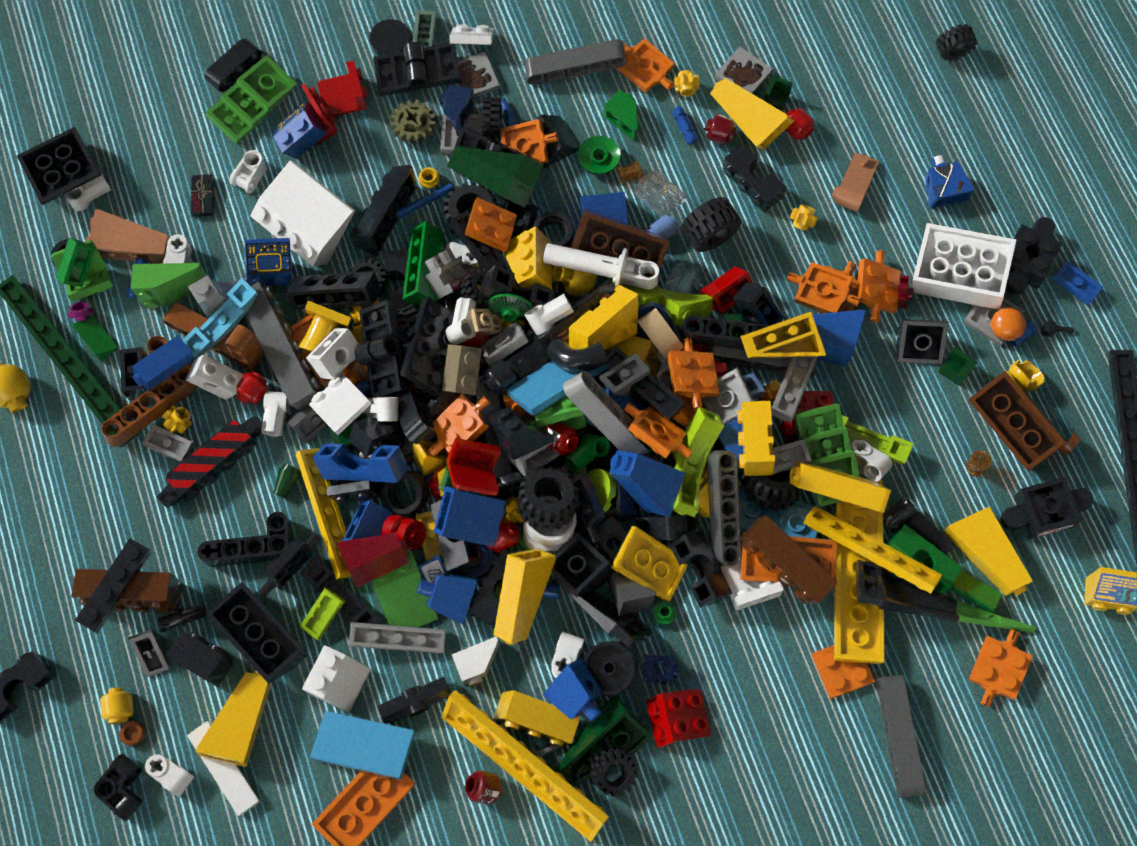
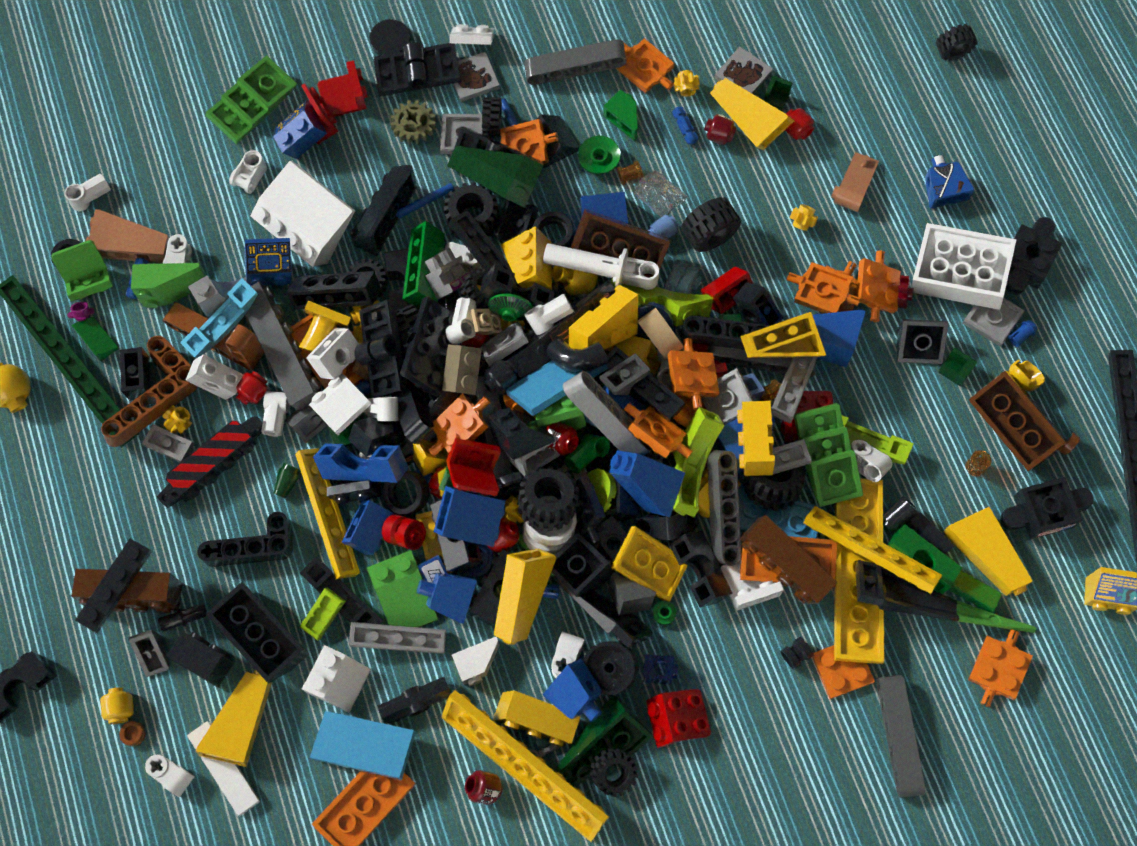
(58, 165): black slope -> none
(75, 262): green slope -> none
(120, 774): black piece -> none
(162, 363): blue brick -> none
(202, 195): black tile -> none
(232, 65): black beam -> none
(286, 566): black plate -> none
(373, 556): dark red slope -> none
(425, 16): sand green slope -> none
(428, 172): yellow plate -> none
(457, 105): dark blue slope -> none
(490, 224): orange plate -> none
(763, 191): black arch -> none
(796, 653): none -> black wheel
(840, 486): yellow slope -> none
(1008, 324): orange hair -> none
(1051, 326): black hand -> none
(1077, 283): blue plate -> none

